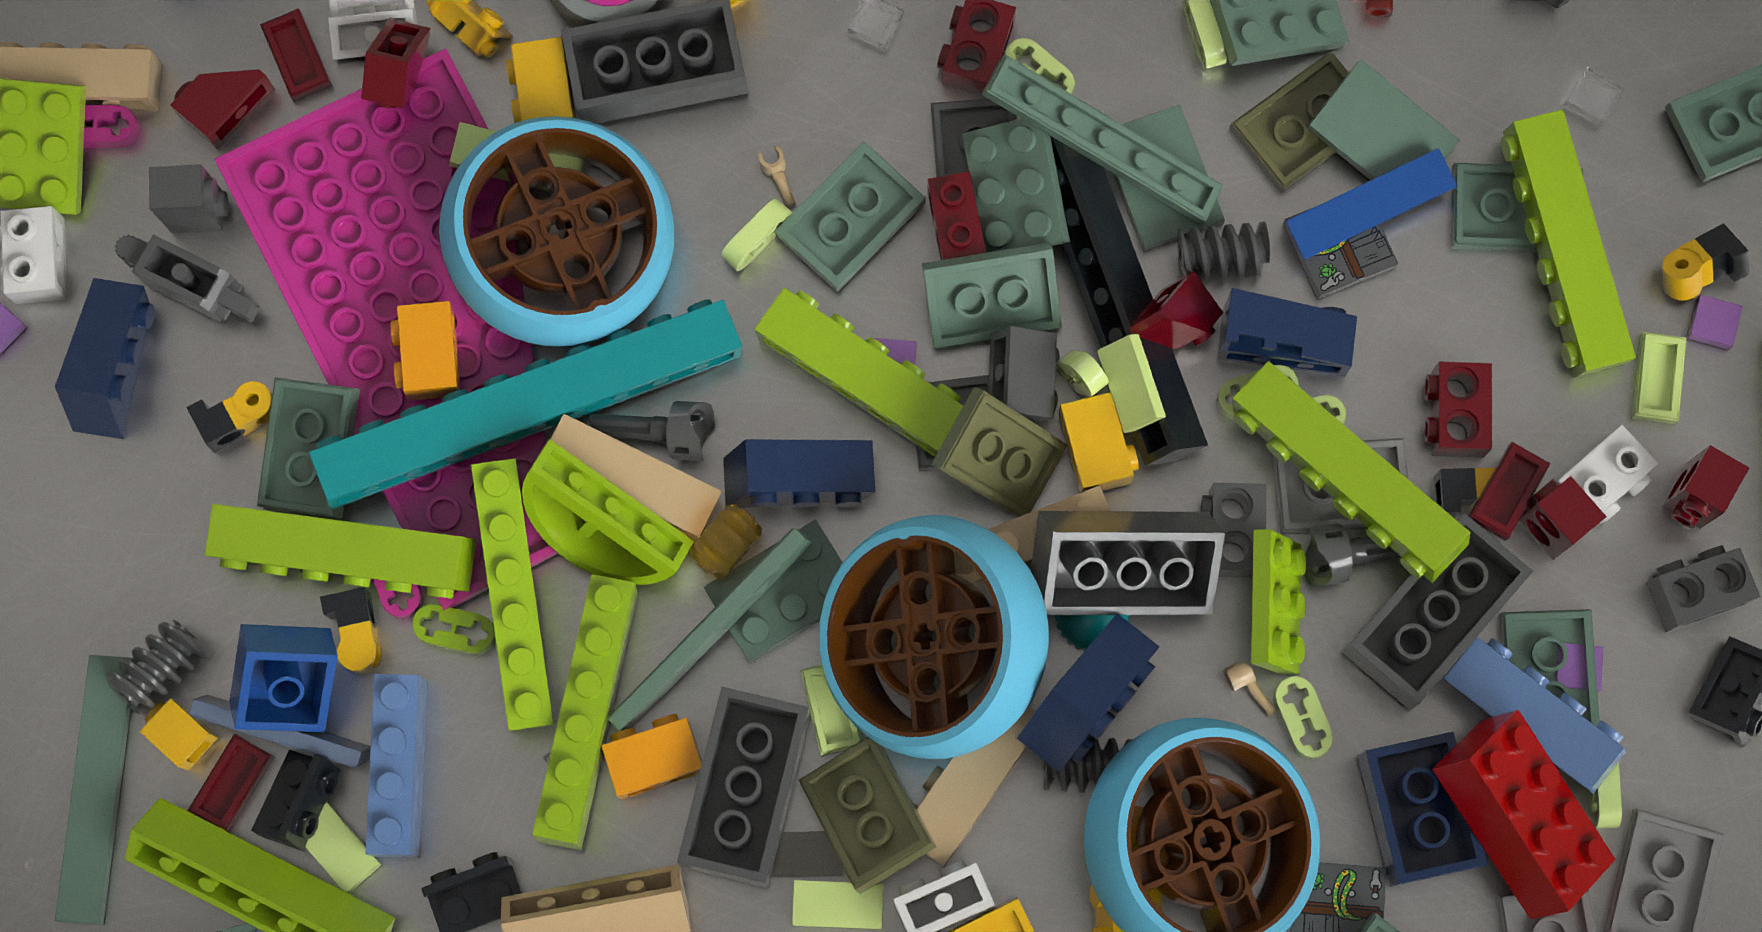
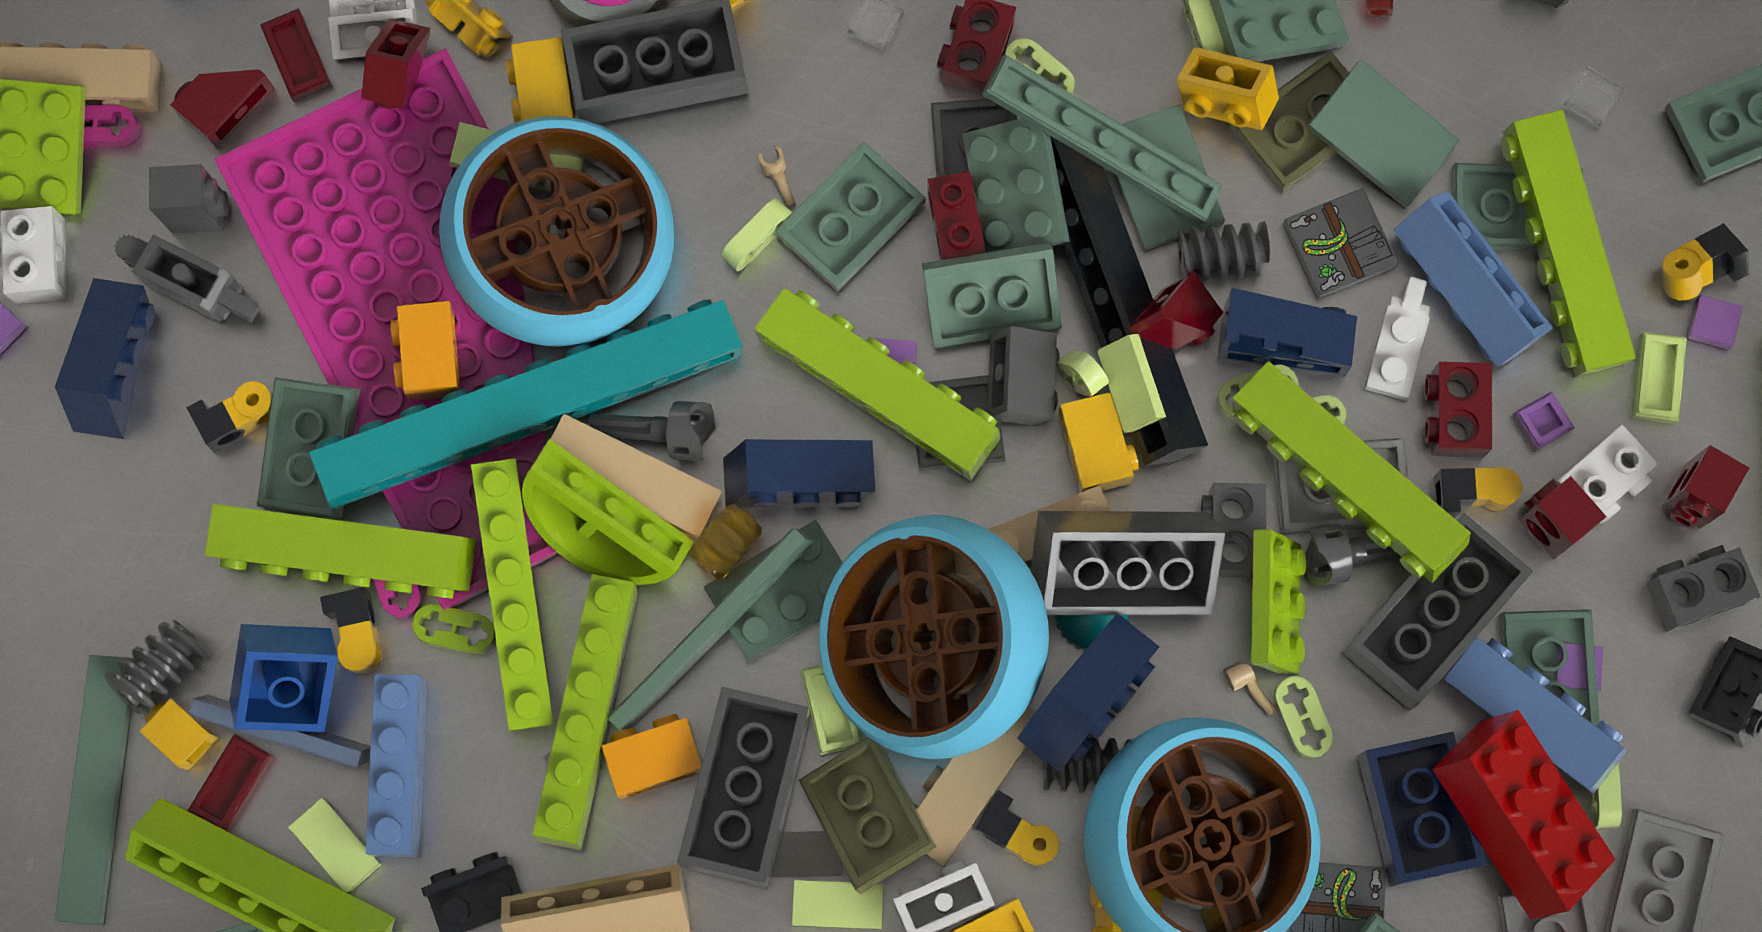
(296, 799): black bracket -> none
(999, 453): olive tile -> none
(1028, 842): none -> leg
(1228, 88): none -> yellow brick
(1370, 204): blue tile -> none
(1399, 343): none -> white hinge
(1472, 279): none -> medium blue brick
(1509, 491): dark red tile -> none
(1543, 421): none -> medium lavender tile

